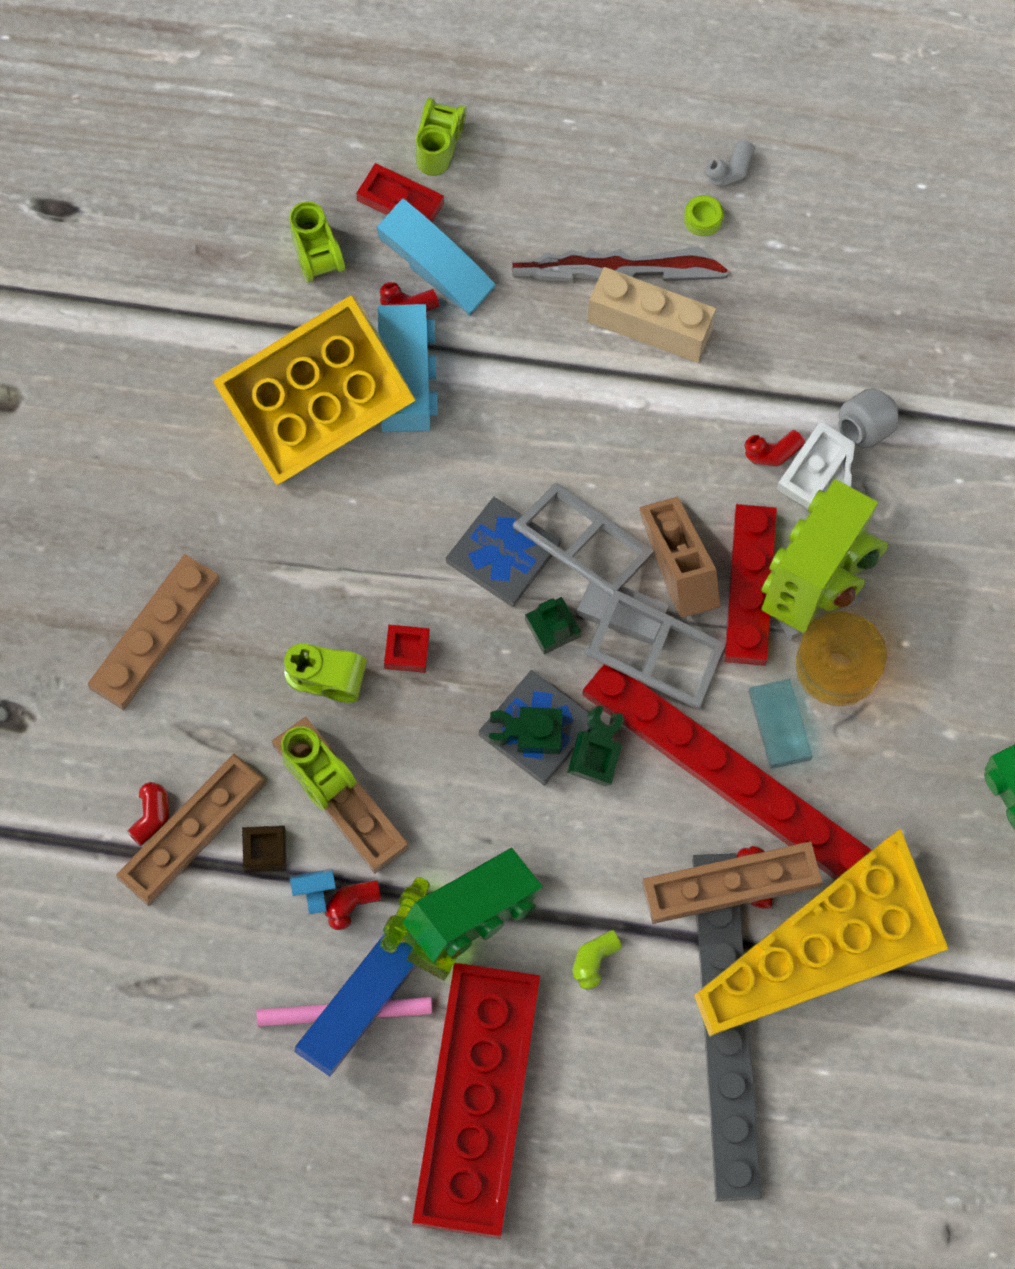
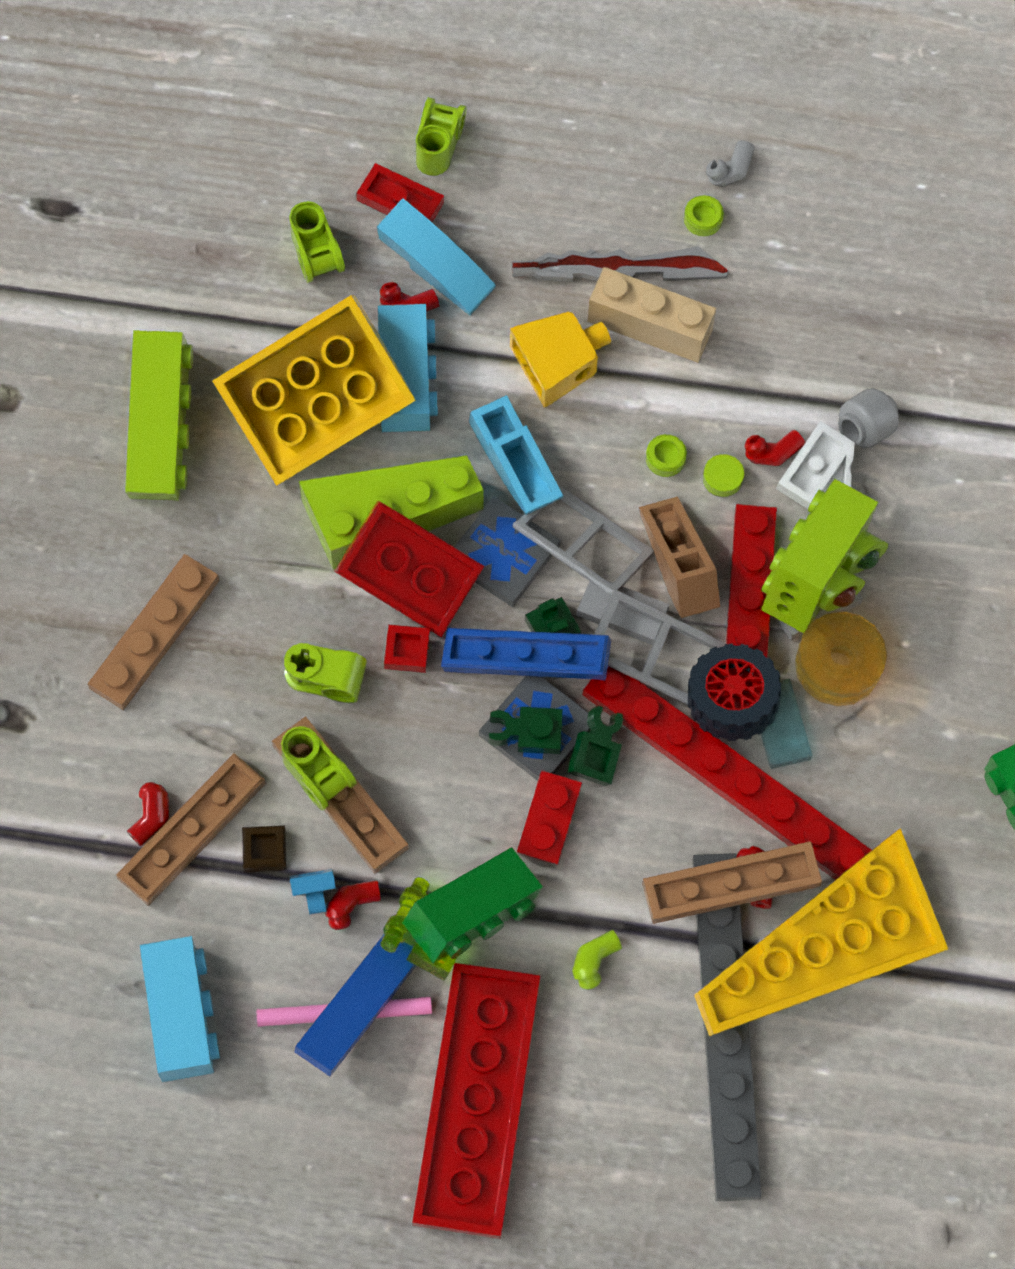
(158, 415): none -> lime wedge
(179, 1008): none -> medium azure brick
(409, 568): none -> red tile
(423, 492): none -> lime wedge
(514, 455): none -> medium azure slope
(526, 653): none -> blue tile
(549, 817): none -> red plate
(557, 353): none -> yellow torso
(666, 455): none -> lime tile
(723, 475): none -> lime tile
(734, 692): none -> black wheel

